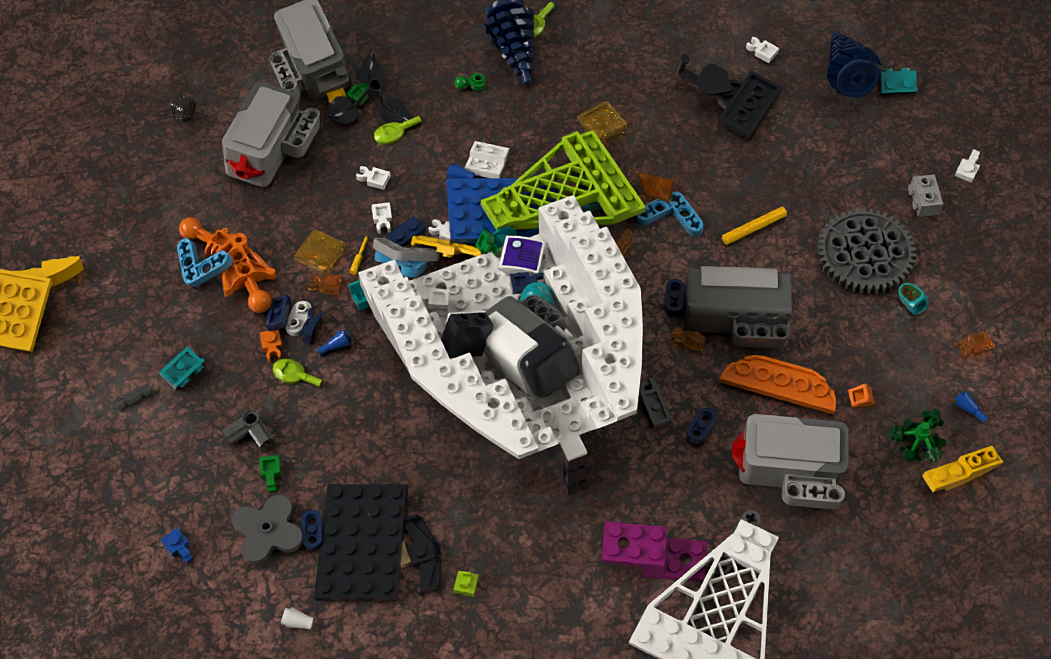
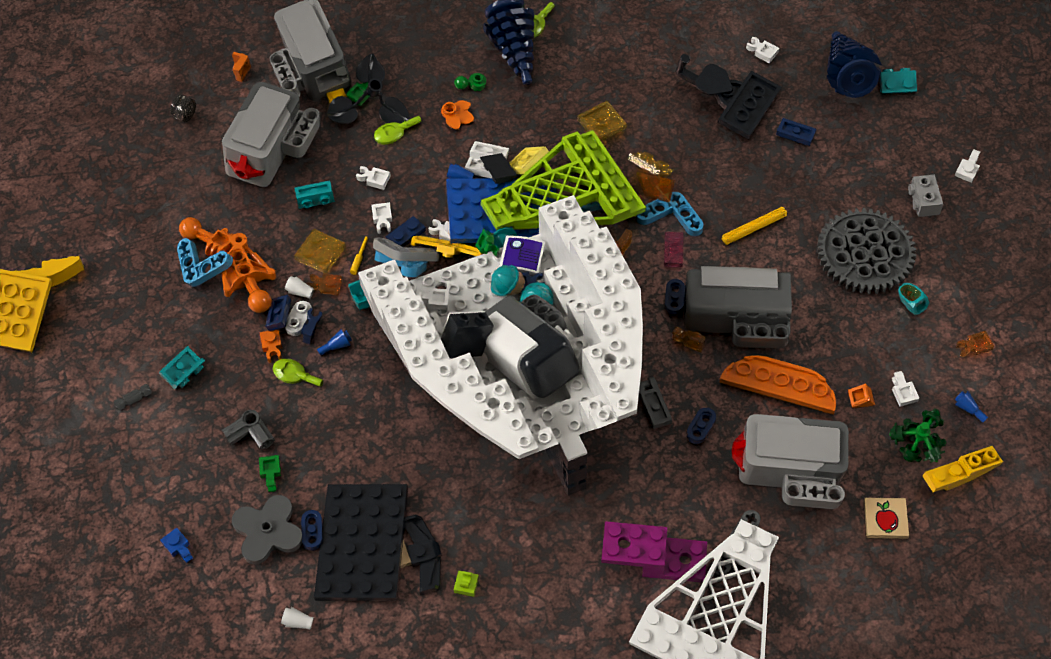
(241, 66): none -> orange bracket
(298, 287): none -> white cone
(314, 194): none -> teal bracket
(458, 115): none -> orange plate
(498, 168): none -> black piece
(507, 281): none -> teal piece
(527, 158): none -> light yellow tile
(646, 161): none -> clear yellow plate
(673, 249): none -> clear pink plate
(796, 132): none -> dark blue plate
(886, 518): none -> tan tile
(904, 392): none -> white plate

